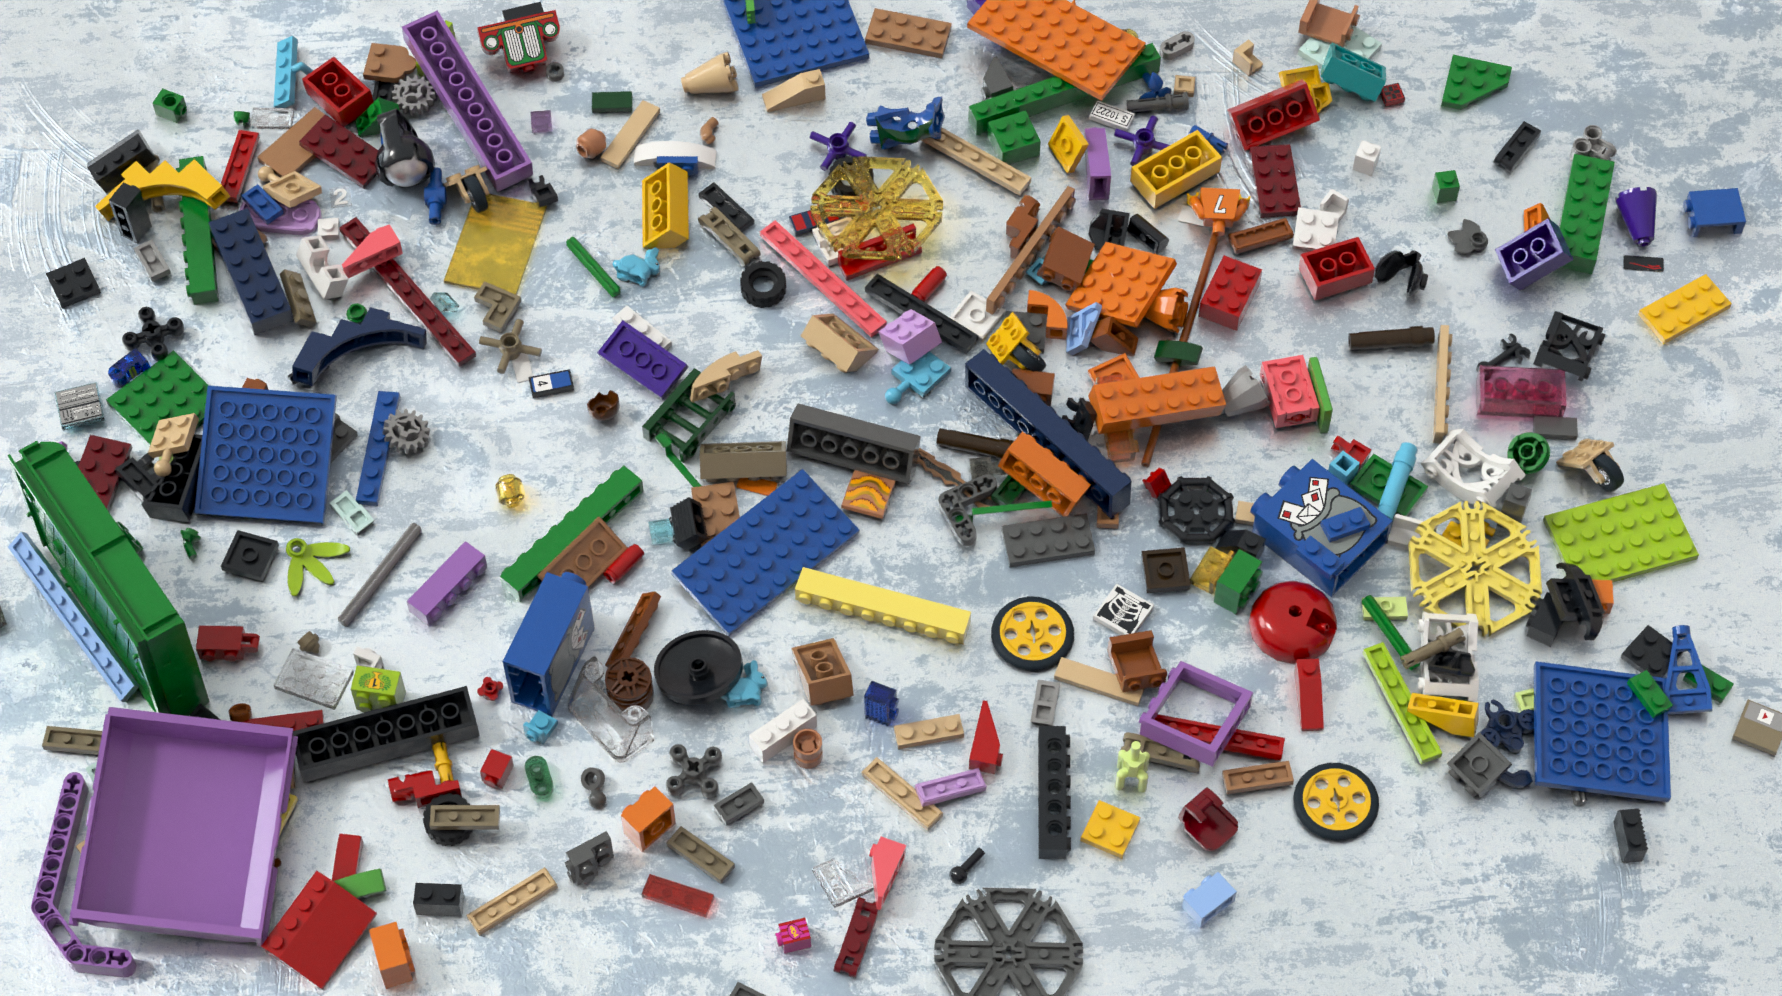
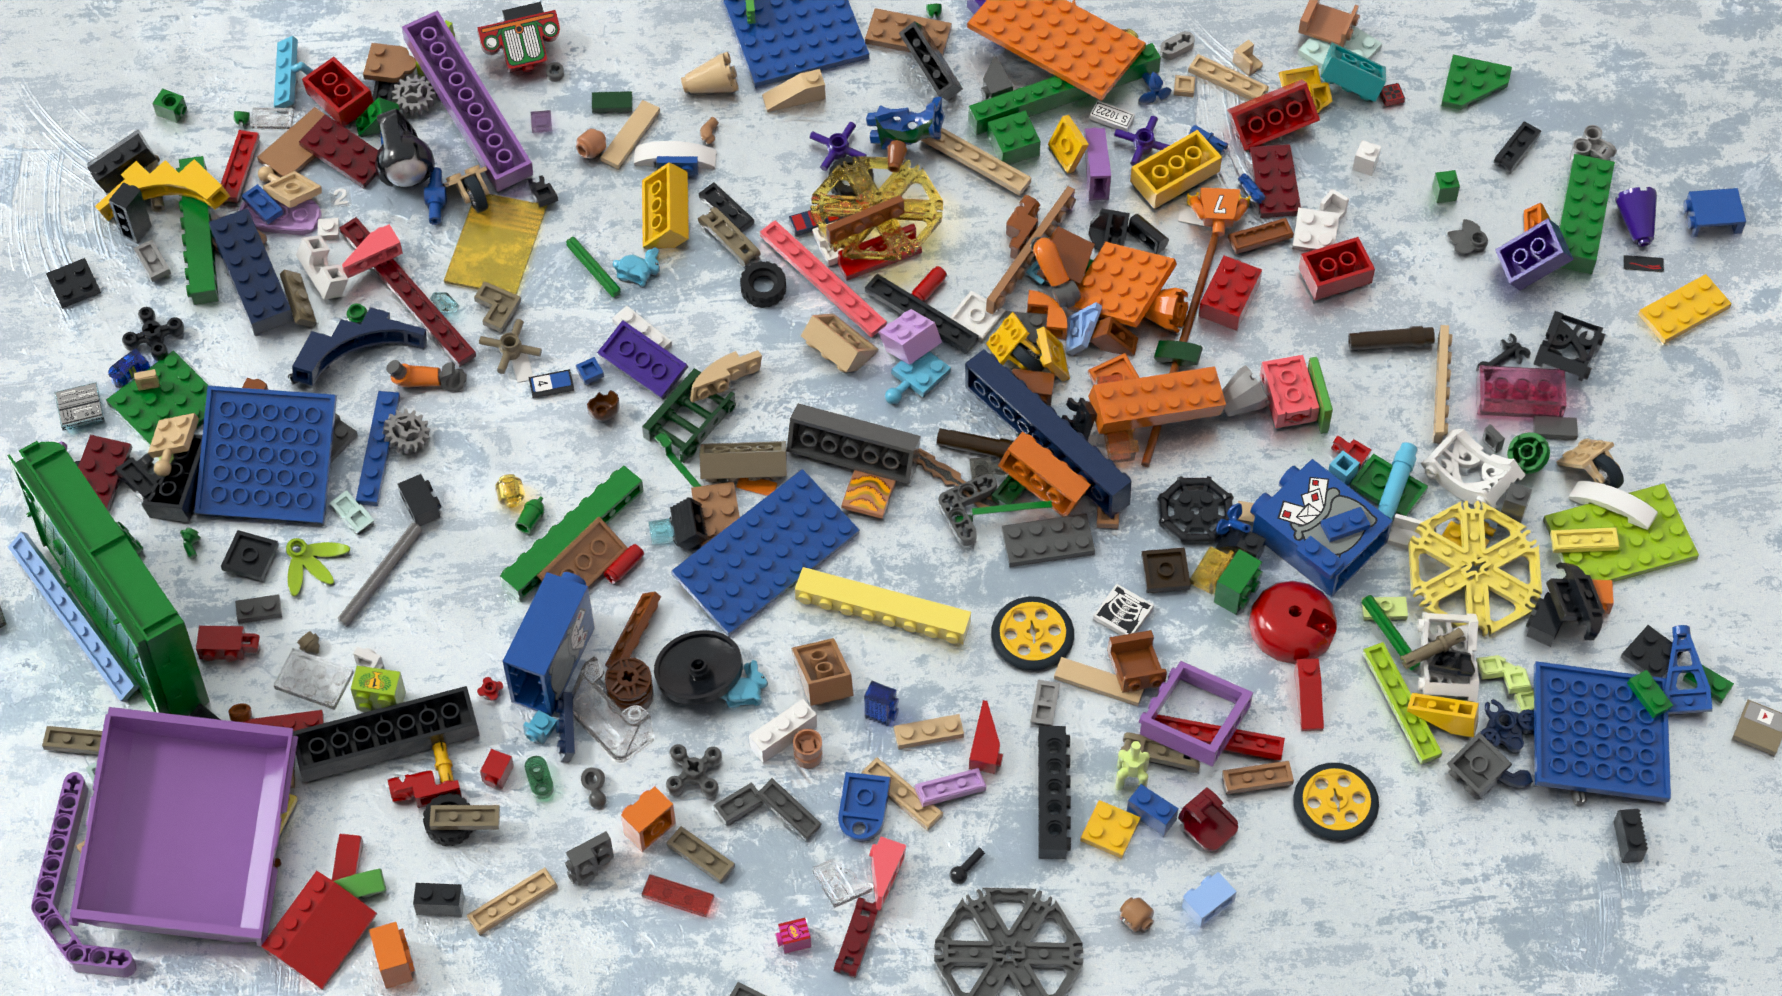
(146, 379): none -> tan tile
(258, 609): none -> dark grey plate
(419, 500): none -> black brick
(423, 376): none -> piece
(447, 583): medium lavender brick -> none
(530, 515): none -> green piece
(565, 727): none -> dark blue plate
(589, 370): none -> blue plate
(788, 809): none -> dark grey tile
(863, 803): none -> blue tile
(865, 219): none -> dark orange plate
(896, 154): none -> dark orange cone
(930, 60): none -> black brick
(932, 9): none -> green hinge
(1049, 260): none -> orange piece
(1052, 354): none -> yellow plate
(1137, 914): none -> medium nougat head
(1152, 809): none -> blue brick
(1157, 482): red tile -> none
(1167, 102): dark grey pin -> none
(1227, 78): none -> tan tile
(1233, 514): none -> blue plant
(1251, 188): none -> blue axle
(1394, 261): black animal -> none
(1493, 438): none -> dark grey tile
(1496, 666): none -> yellowish green tile
(1584, 540): none -> light yellow tile
(1615, 500): none -> white slope

